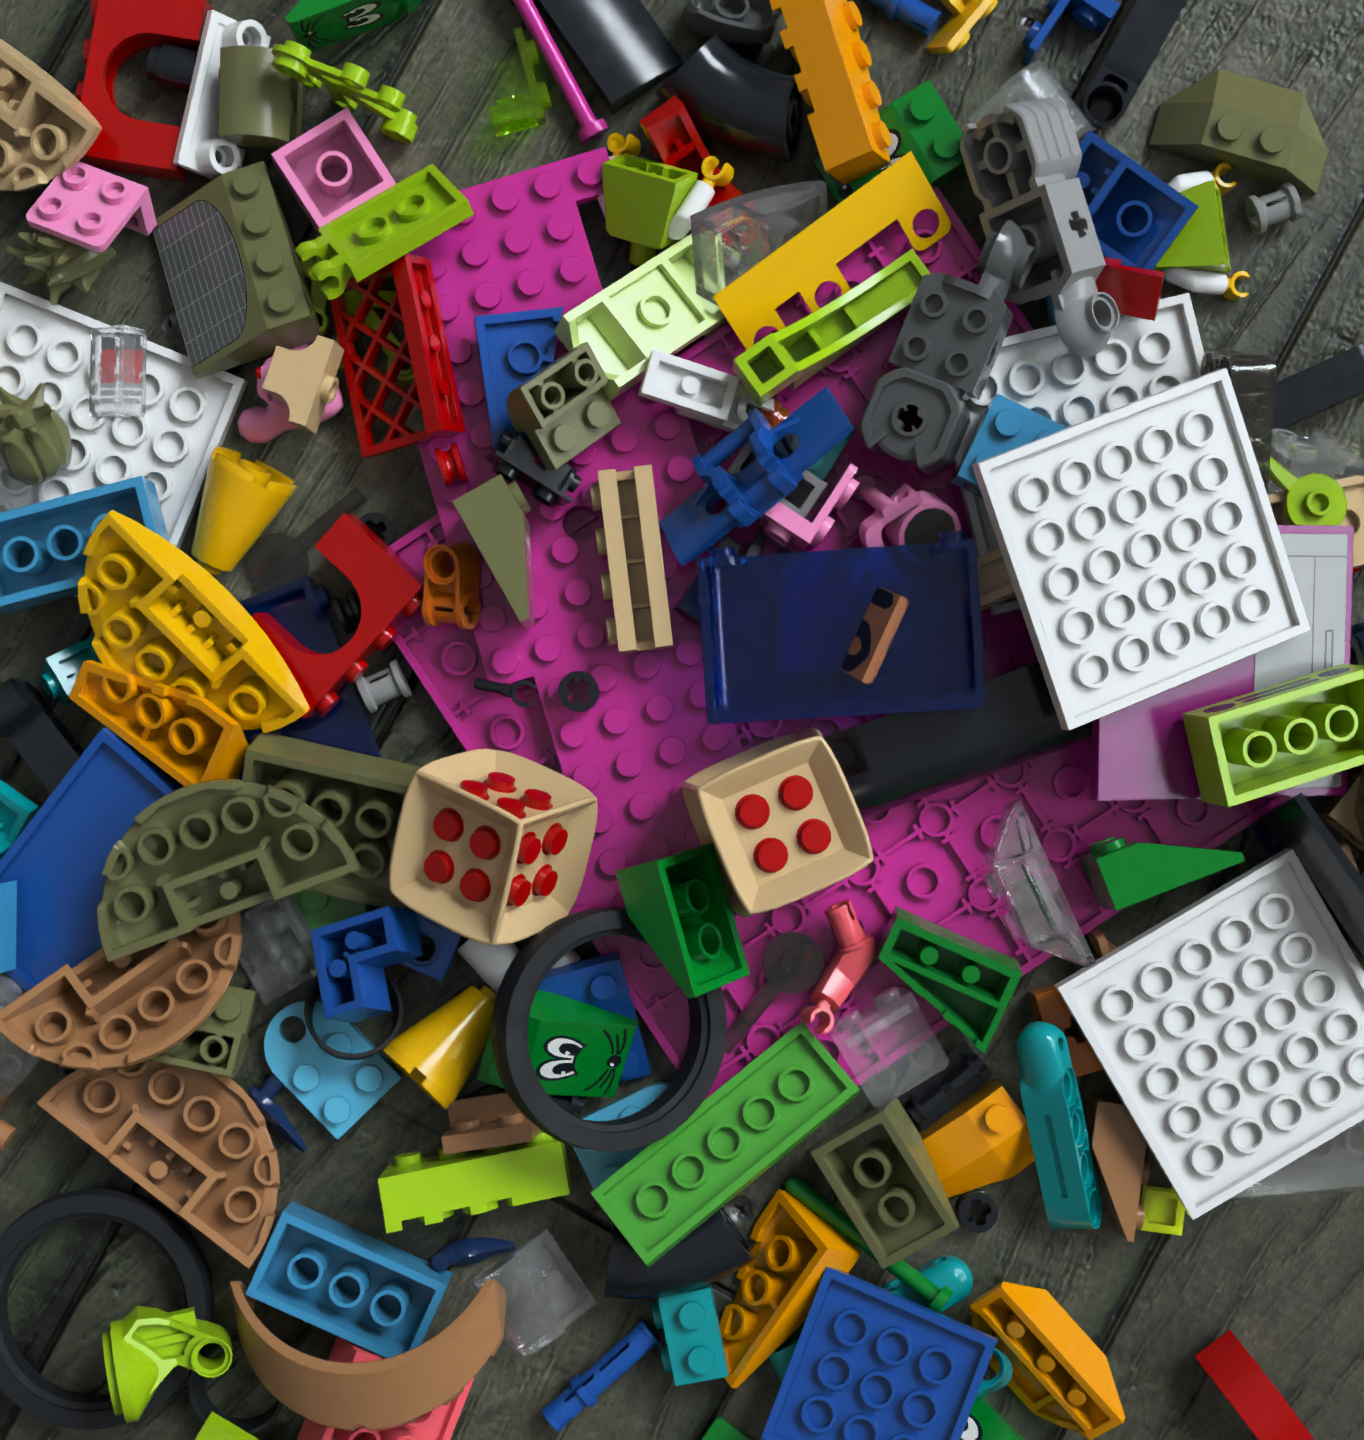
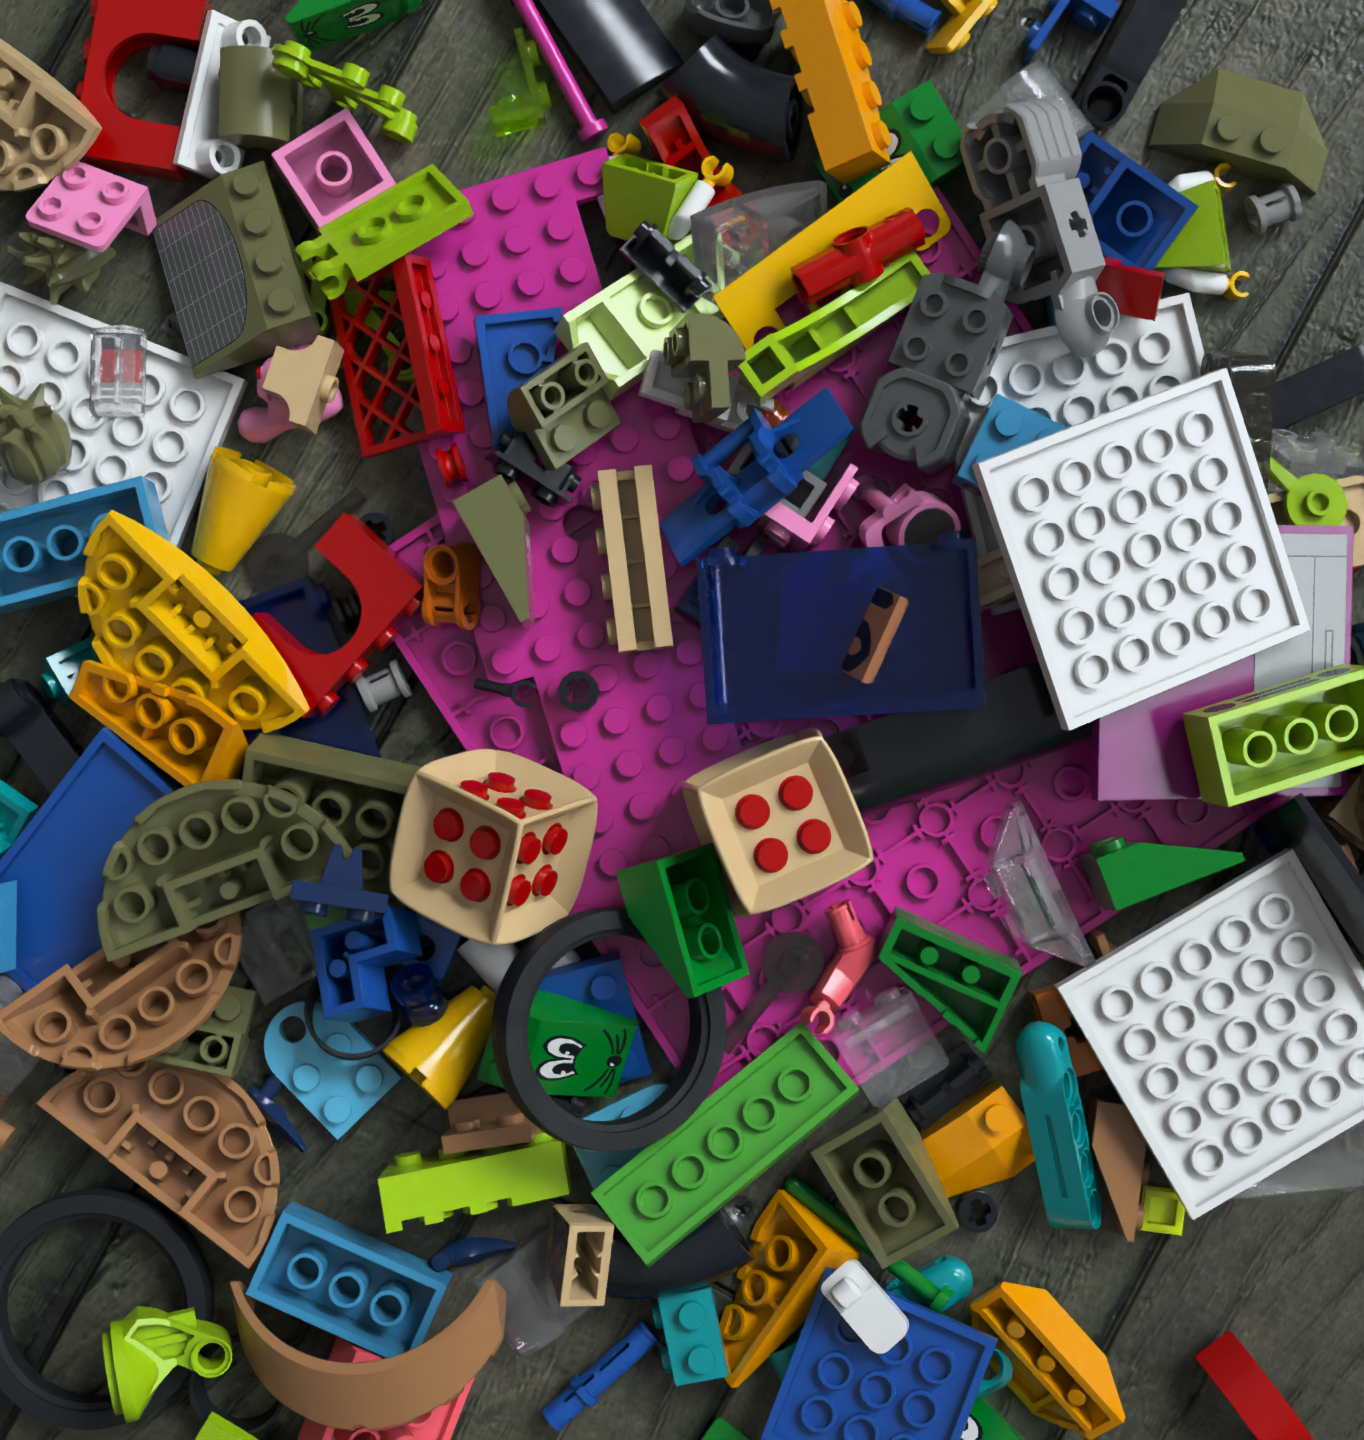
(340, 890): none -> dark blue plate
(419, 995): none -> clear blue wheel
(582, 1241): none -> tan torso
(665, 266): none -> black hinge
(706, 353): none -> olive brick
(858, 255): none -> red piece
(865, 1306): none -> white piece

